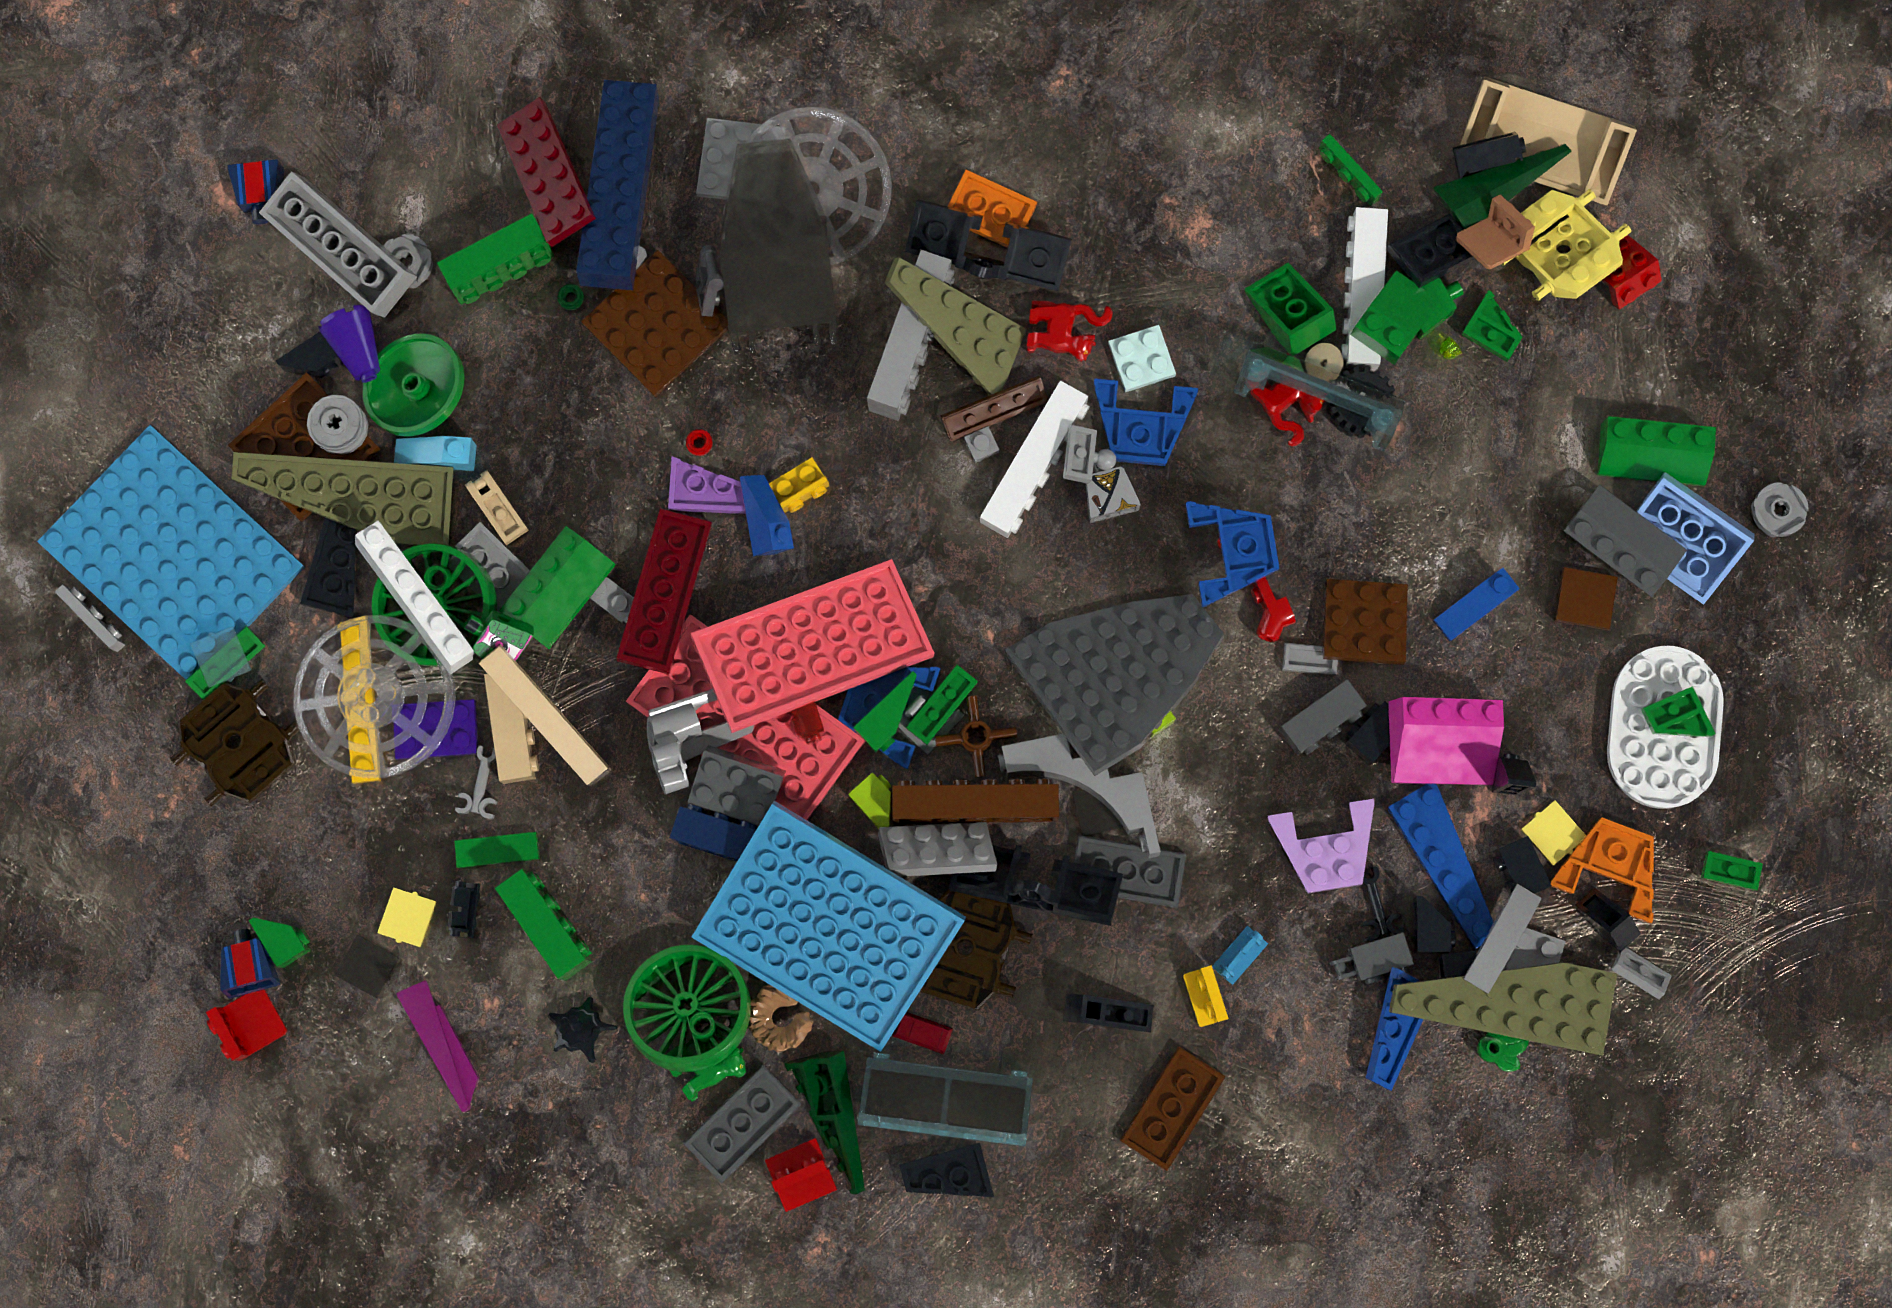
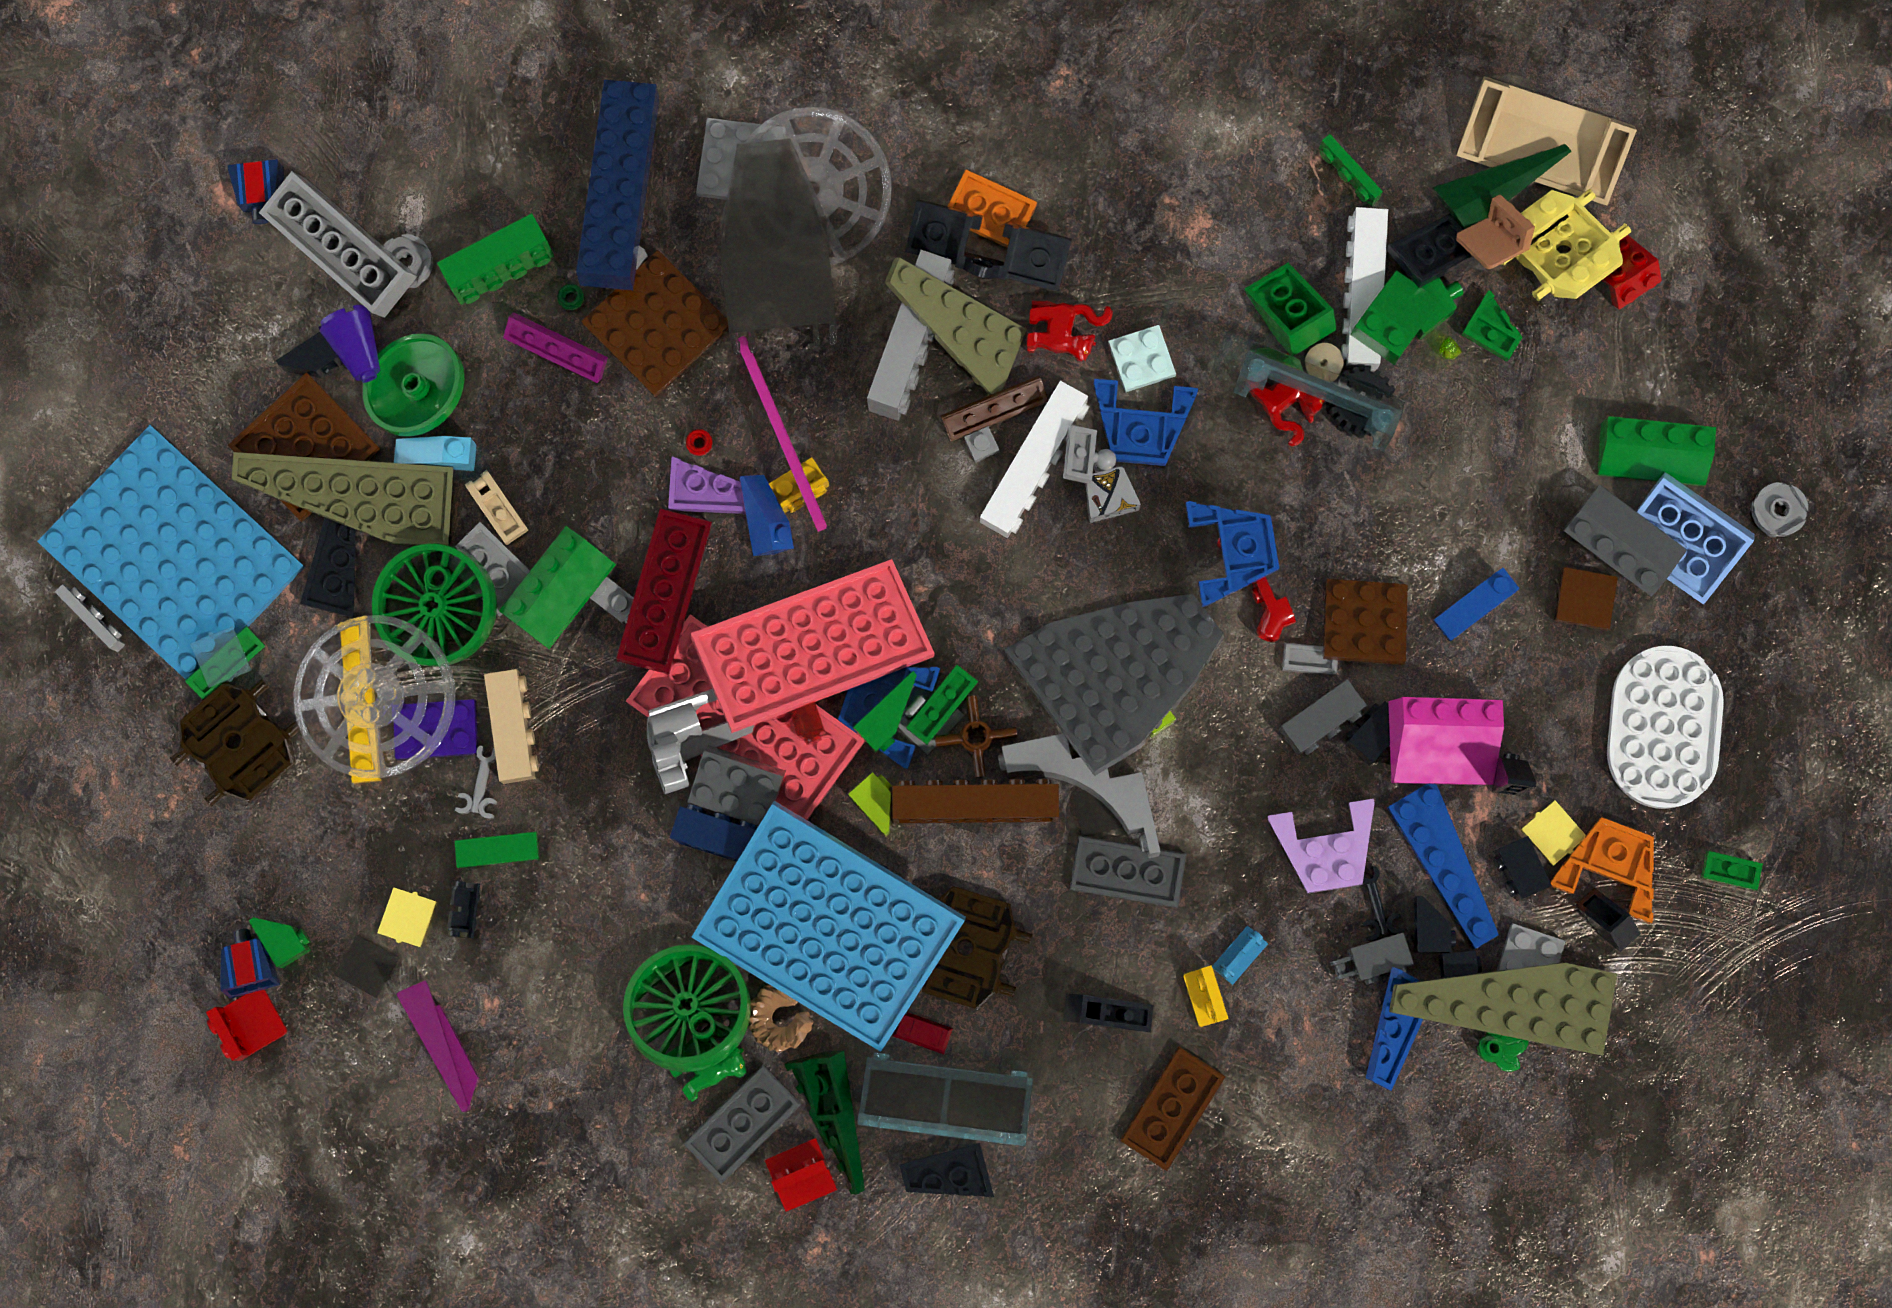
(323, 419): light grey wheel -> none
(414, 597): white brick -> none
(498, 630): green torso -> none
(543, 714): tan tile -> none
(544, 925): green brick -> none
(546, 172): dark red plate -> none
(555, 347): none -> magenta plate
(579, 1029): black piece -> none
(708, 280): flat silver plate -> none
(782, 435): none -> dark pink tile
(937, 849): light grey plate -> none
(1079, 891): black plate -> none
(1488, 153): black window -> none
(1502, 938): light grey slope -> none
(1641, 973): light grey plate -> none
(1679, 715): green wing -> none

